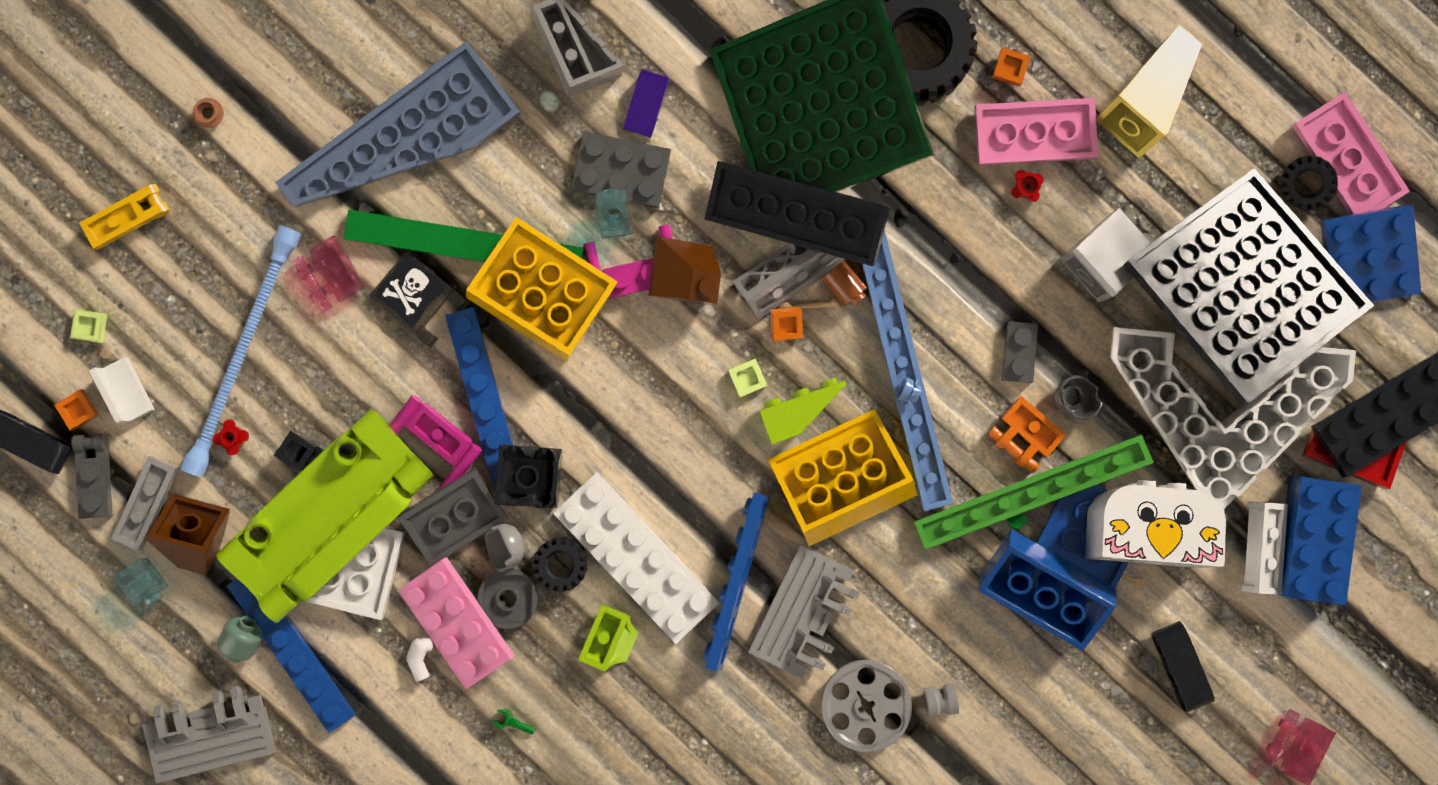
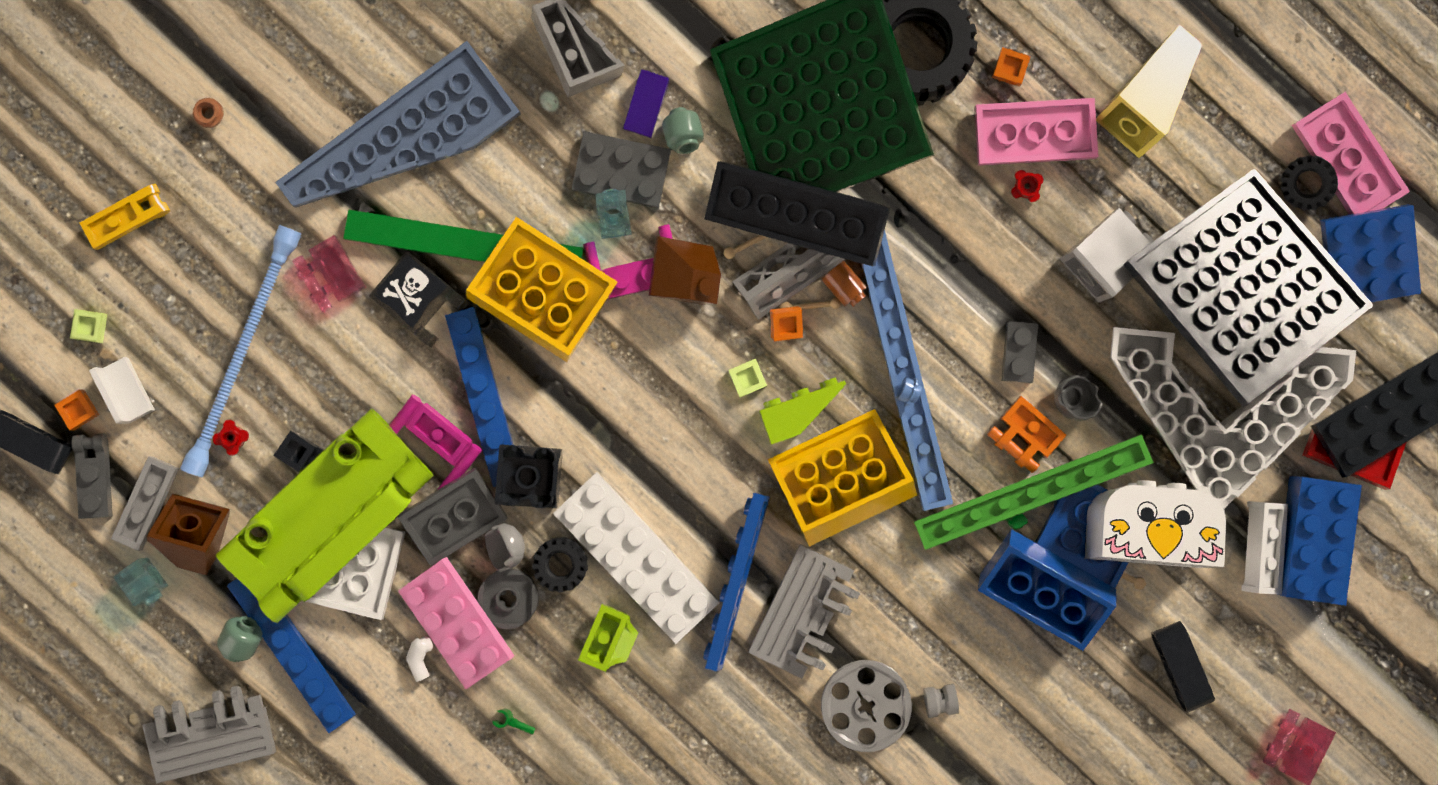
(683, 130): none -> sand green head
(729, 252): none -> tan hinge

